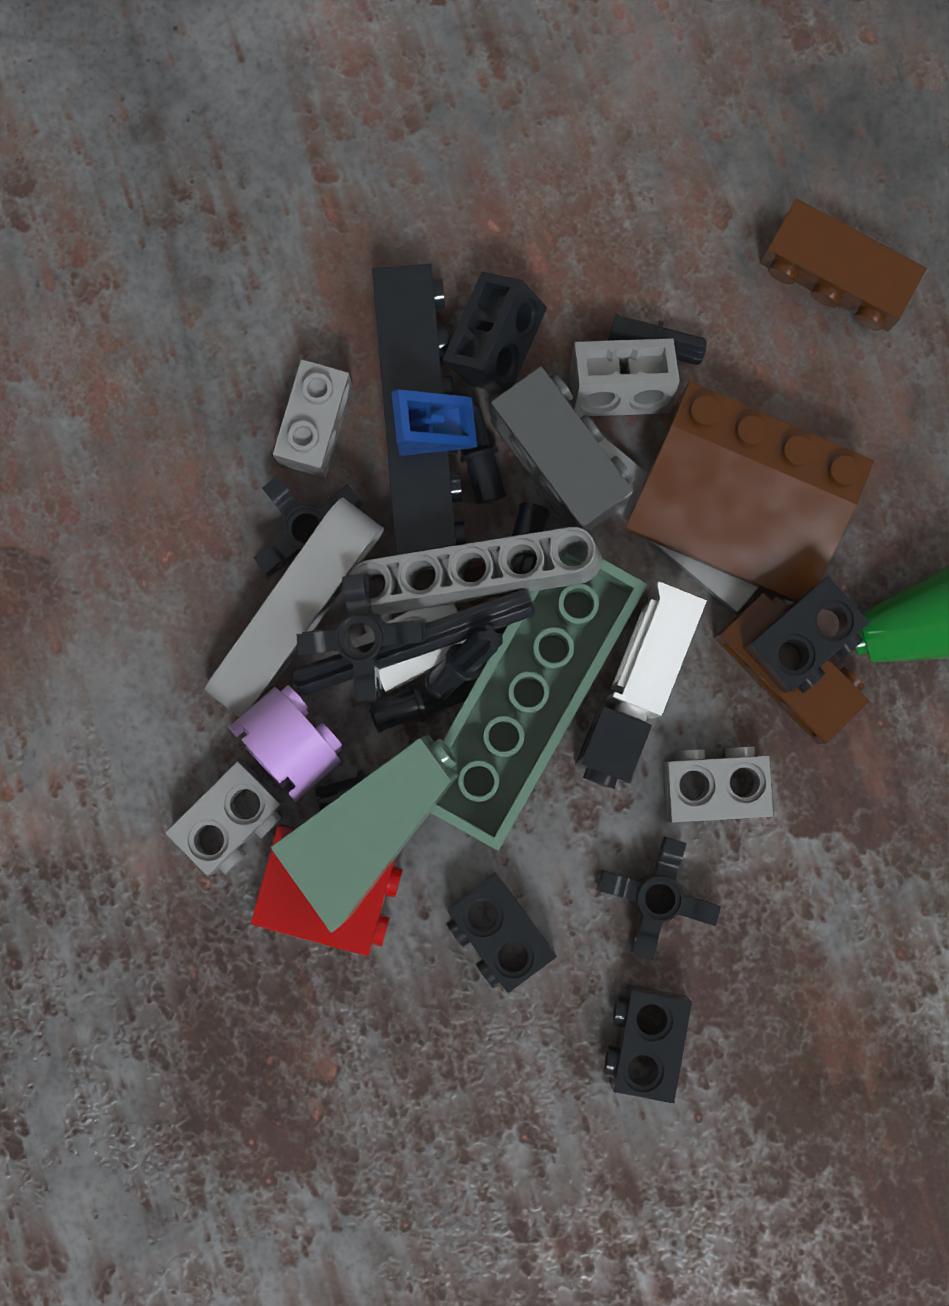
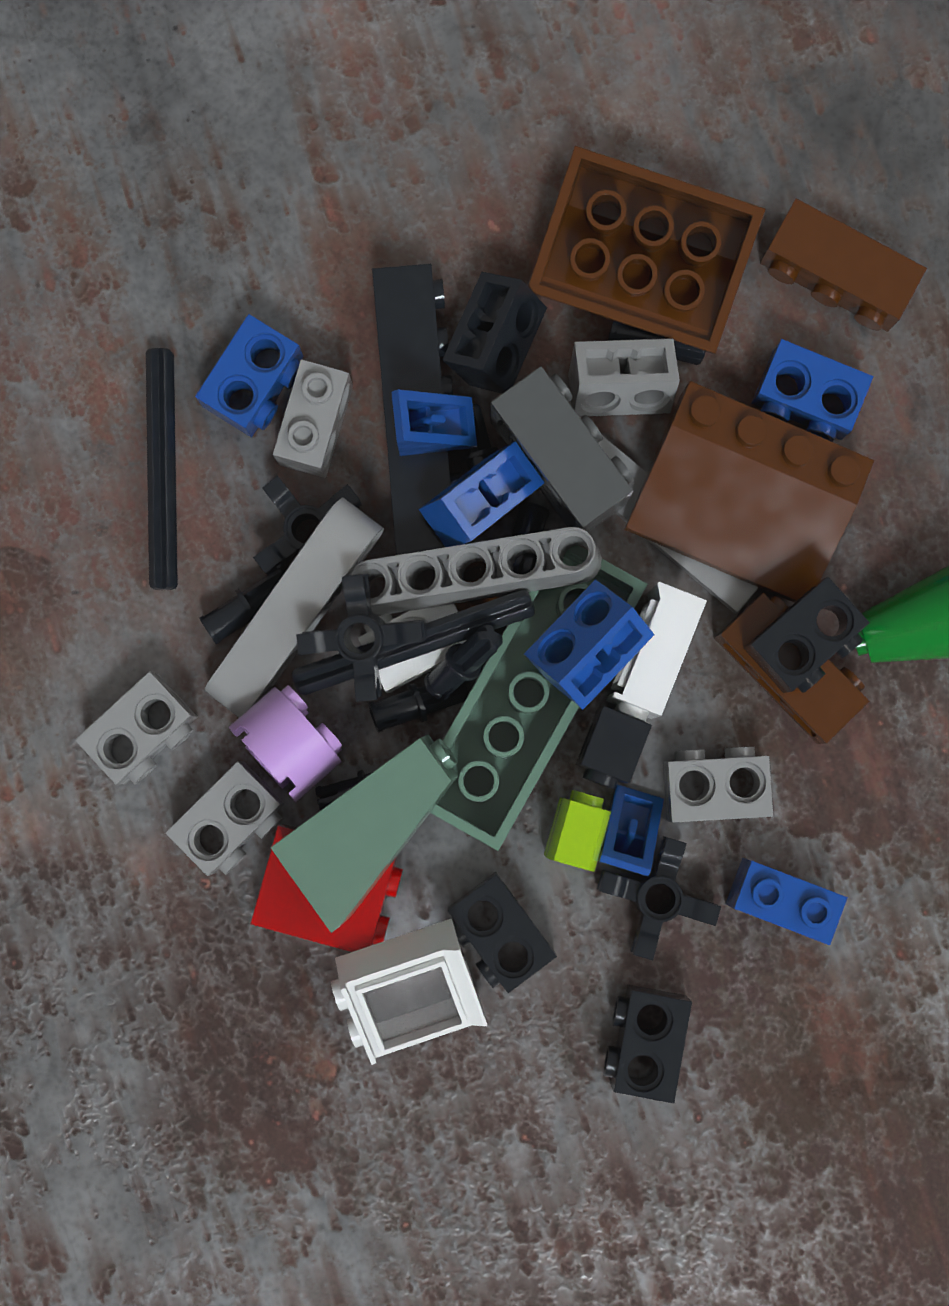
(130, 718): none -> light grey brick
(161, 469): none -> black axle
(238, 371): none -> blue brick
(239, 609): none -> black axle
(407, 990): none -> white window
(481, 496): none -> blue brick
(578, 831): none -> lime brick
(589, 644): none -> blue brick
(632, 830): none -> blue slope
(645, 249): none -> reddish brown slope
(786, 901): none -> blue brick
(814, 377): none -> blue brick

